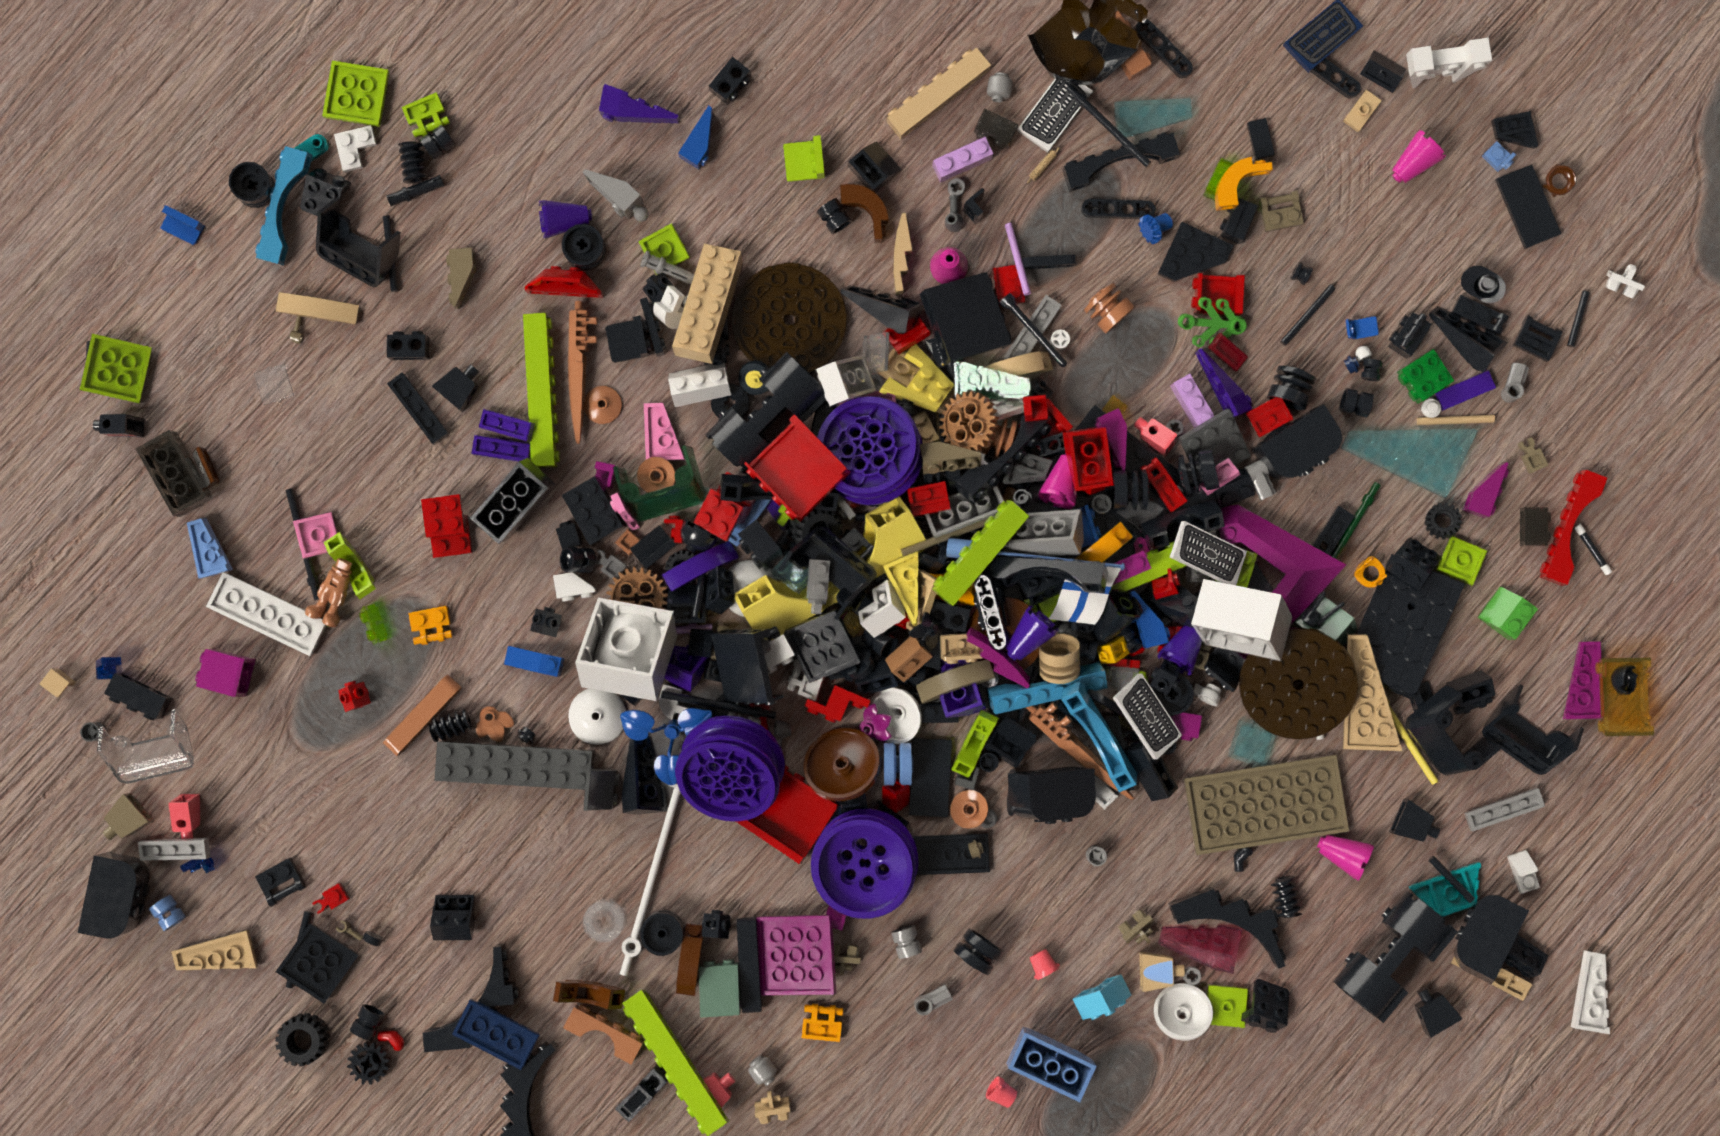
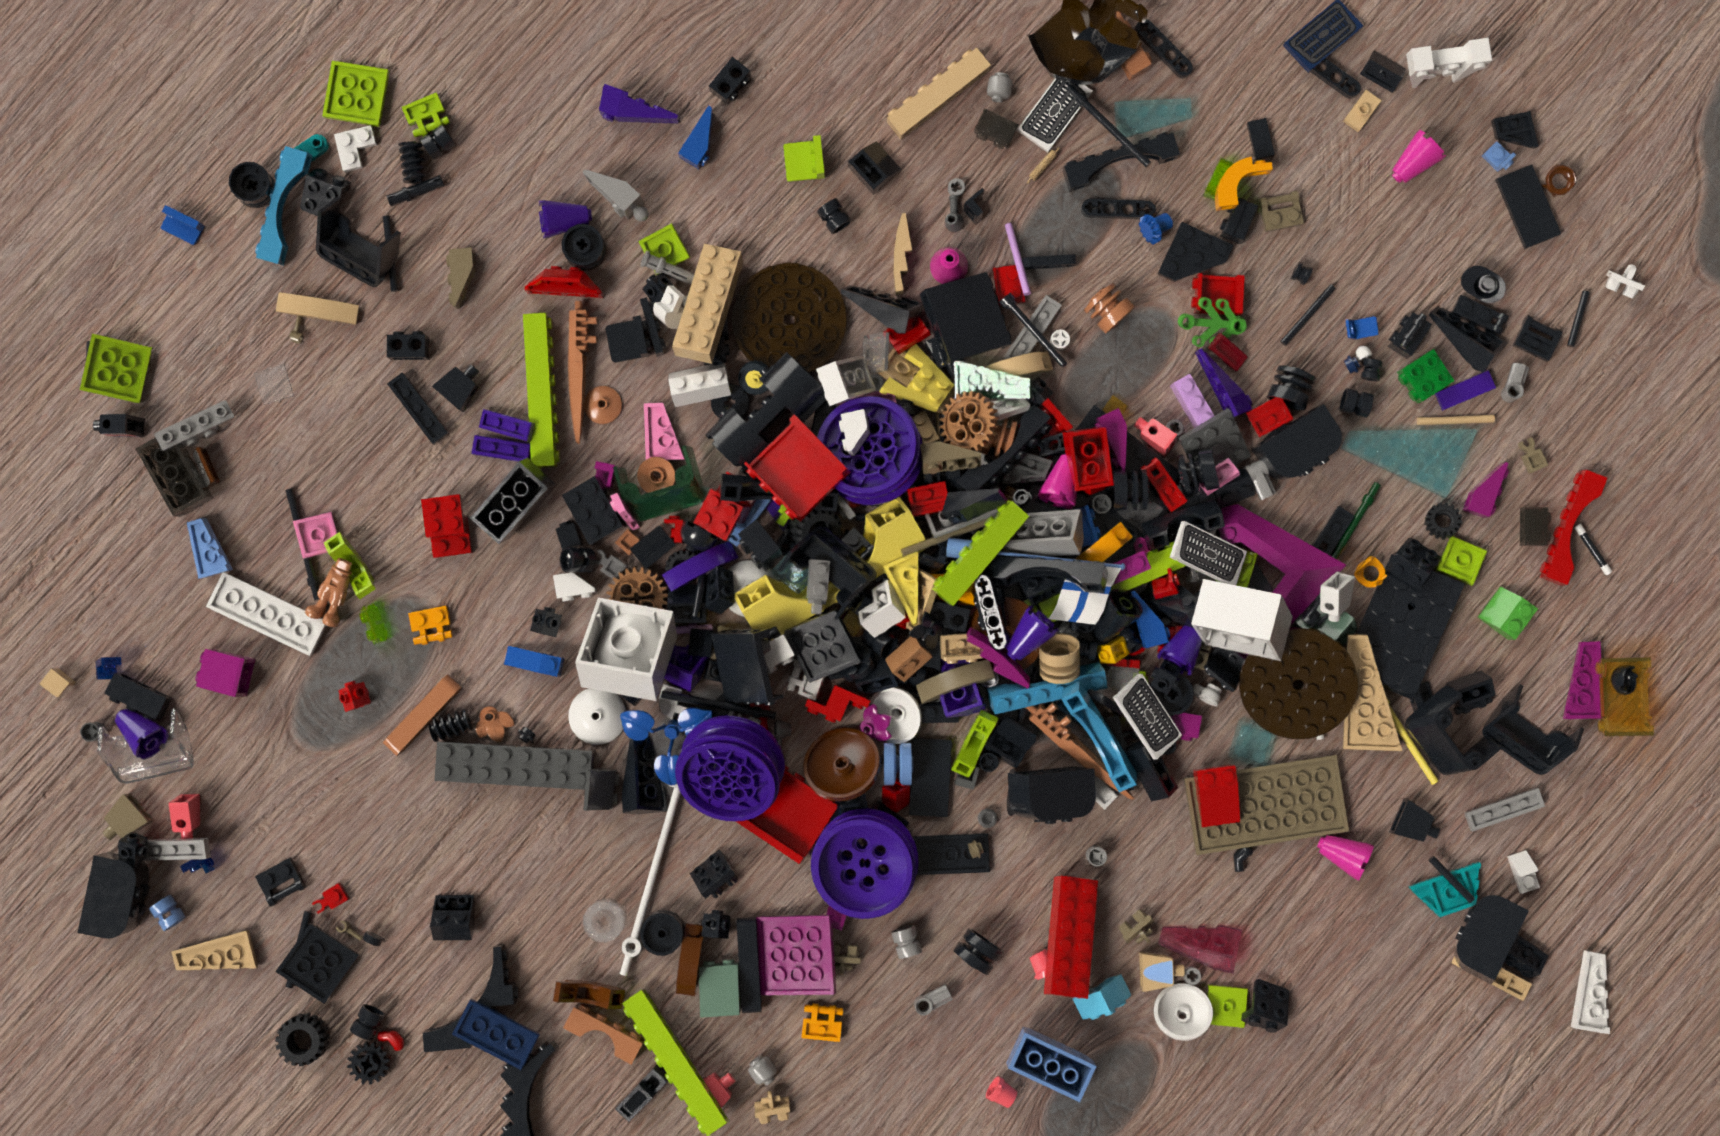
(133, 848): none -> black brick
(141, 733): none -> dark purple cone
(195, 427): none -> light grey bracket
(713, 874): none -> black plate
(856, 430): none -> white slope
(864, 198): reddish brown arch -> none
(962, 159): lavender brick -> none
(962, 803): nougat dish -> none
(967, 505): none -> black slope
(1035, 408): red panel -> none
(1070, 937): none -> red brick
(1217, 795): none -> red slope
(1259, 923): black arch -> none
(1286, 897): black piece -> none
(1336, 595): none -> white torso
(1417, 929): black cylinder -> none
(1431, 408): white plate -> none
(1435, 1012): black torso -> none

